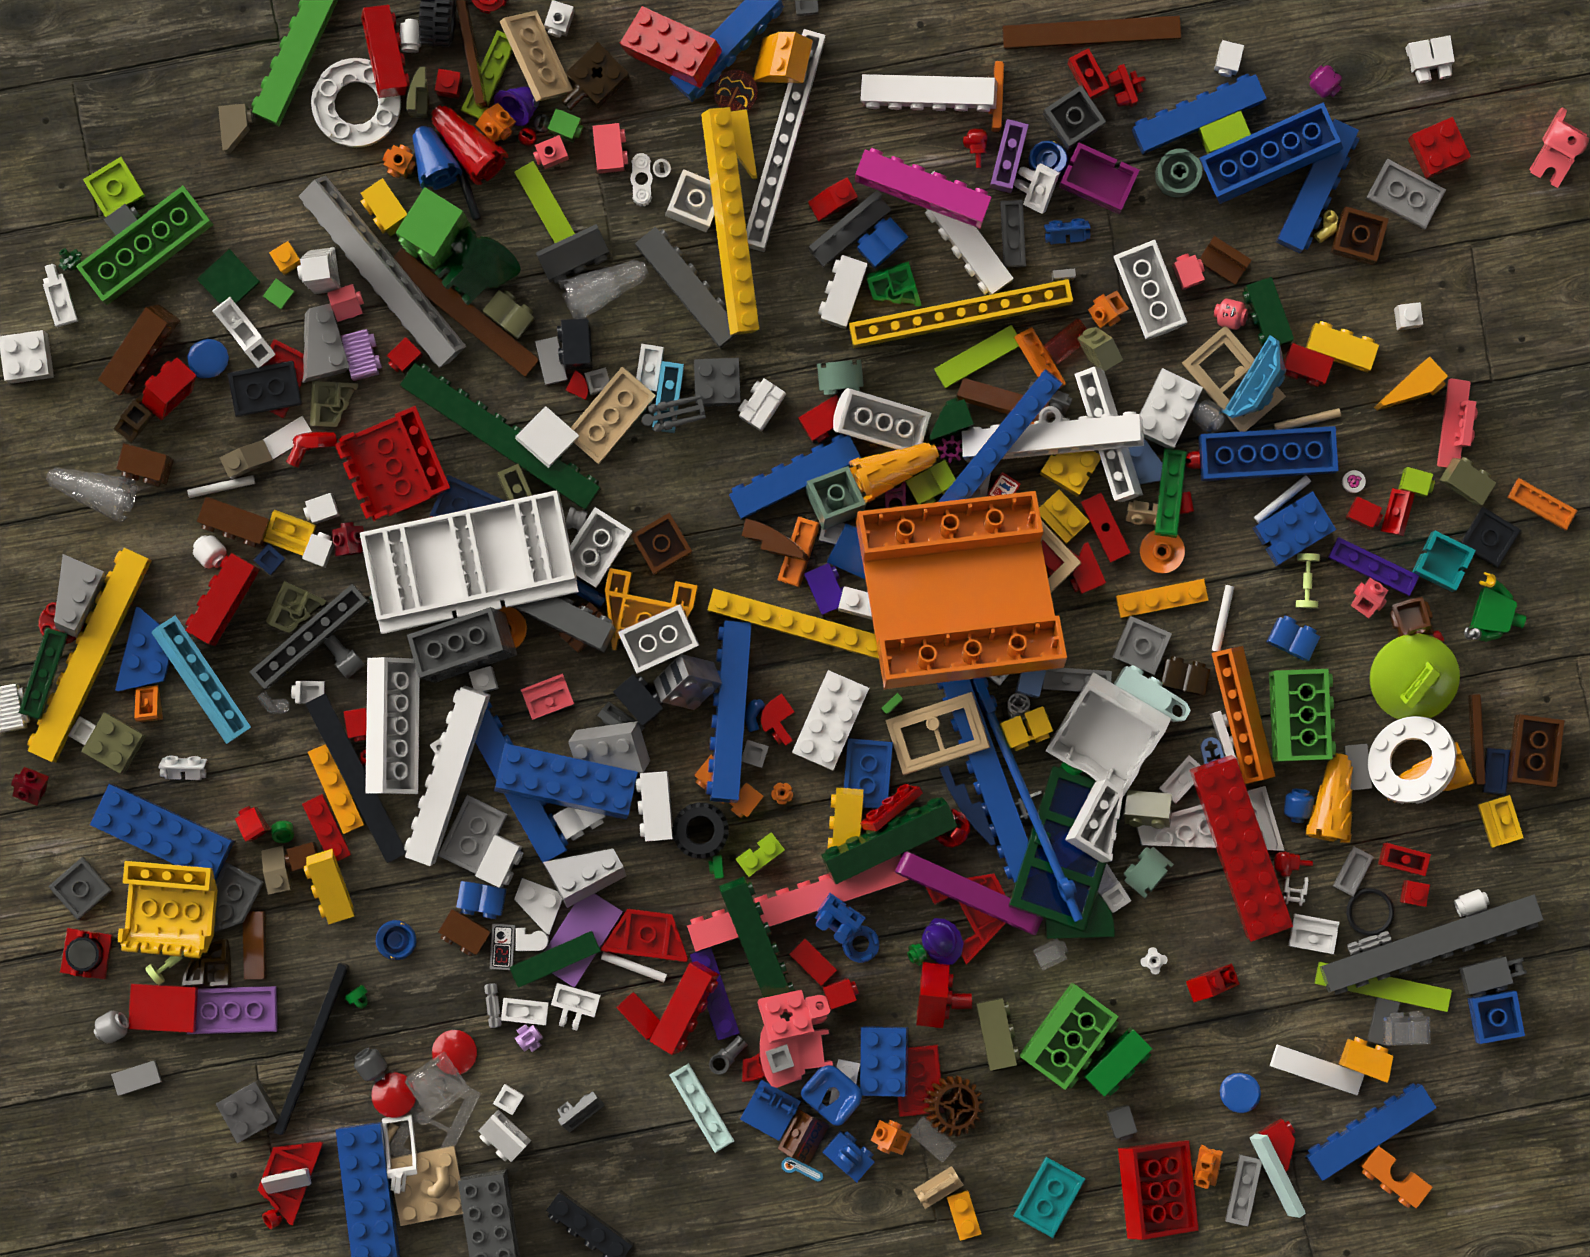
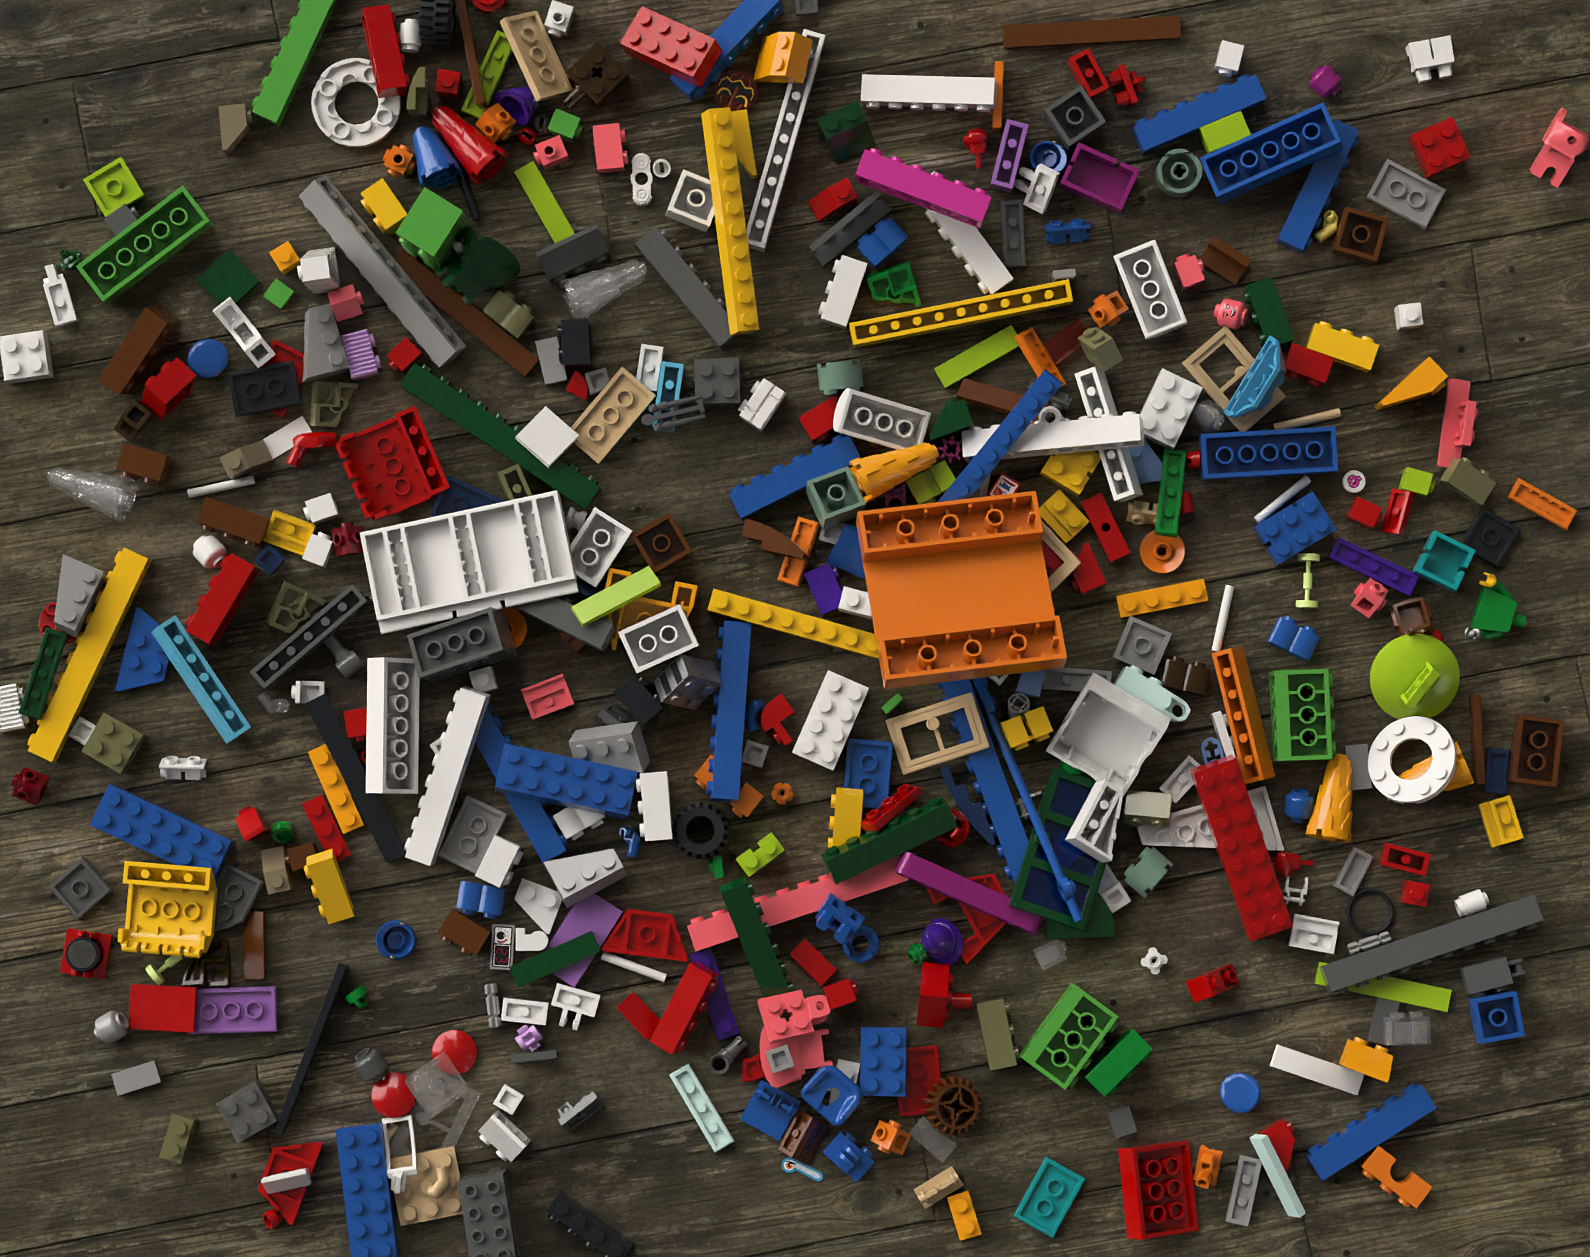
(148, 704): orange slope -> none
(178, 1137): none -> olive brick
(534, 1056): none -> dark grey tile
(616, 596): none -> lime tile
(632, 838): none -> blue arm
(846, 132): none -> dark green slope

